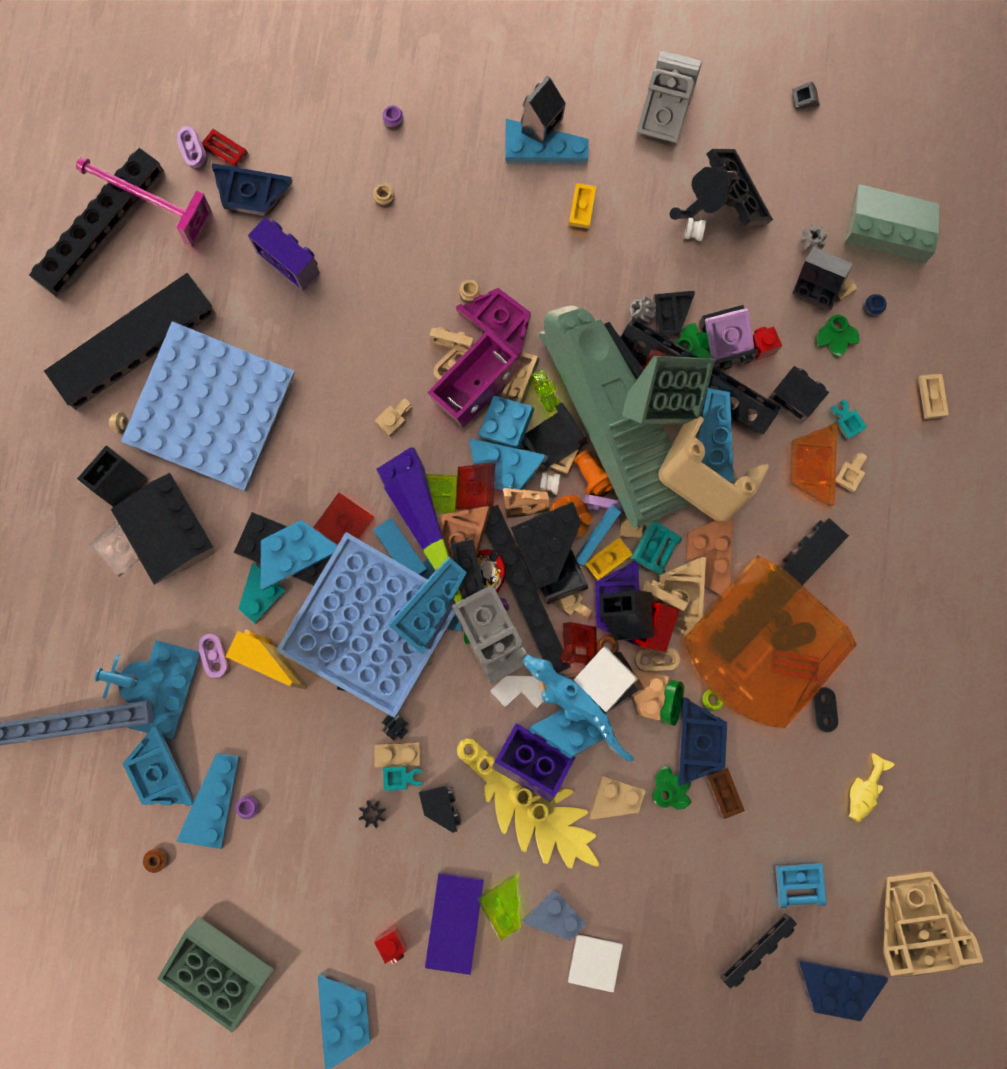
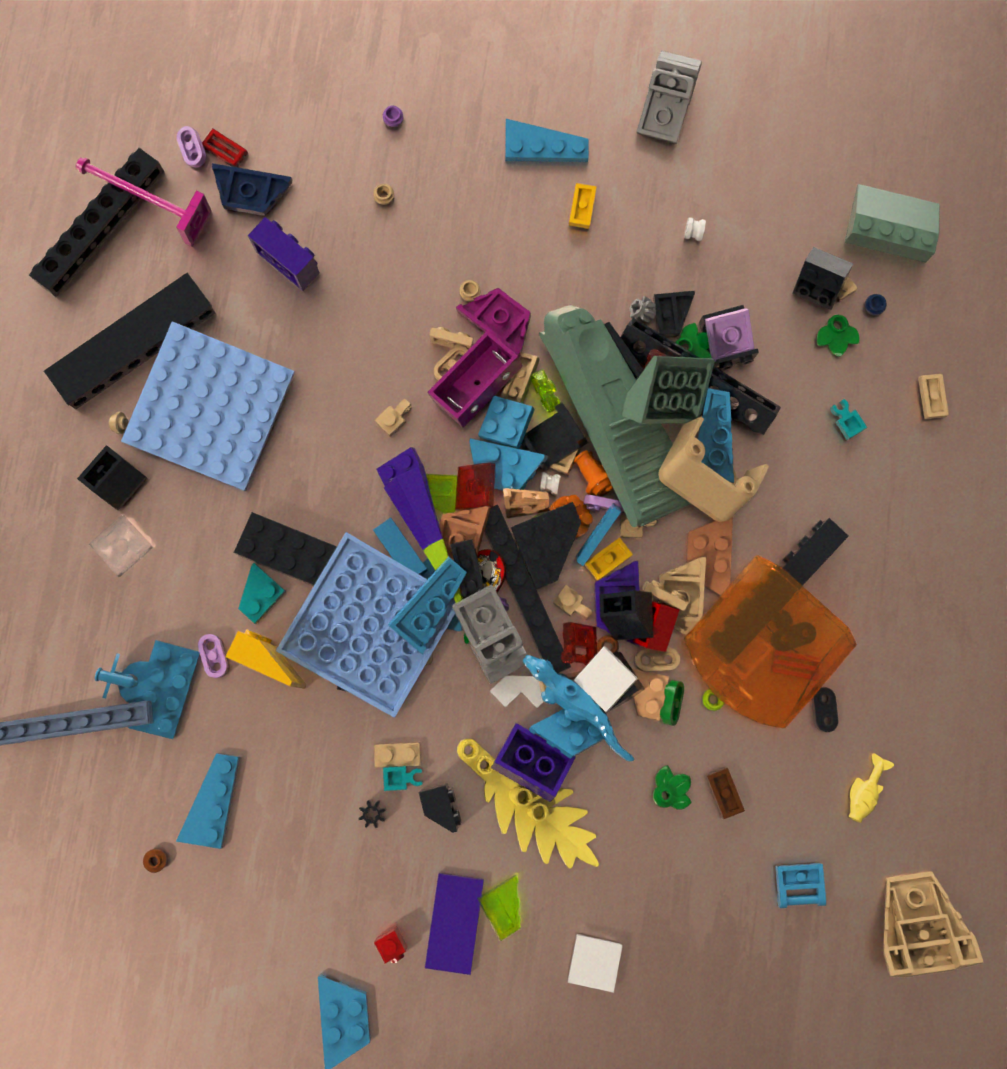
(156, 772): dark azure wing -> none
(162, 529): black slope -> none
(215, 973): sand green slope -> none
(247, 807): medium lavender plate -> none
(292, 552): dark azure wing -> none
(343, 517): clear red plate -> none
(395, 727): black gear -> none
(542, 111): black slope -> none
(555, 917): sand blue wing -> none
(569, 582): black plate -> none
(616, 799): tan wing -> none
(652, 545): teal plate -> none
(701, 743): dark blue wing -> none
(726, 184): black plate -> none
(764, 945): black plate -> none
(766, 341): red brick -> none
(799, 394): black slope -> none
(806, 96): black slope -> none
(815, 464): clear orange wing -> none
(816, 233): light grey gear -> none
(840, 990): dark blue wing -> none
(850, 474): tan plate -> none

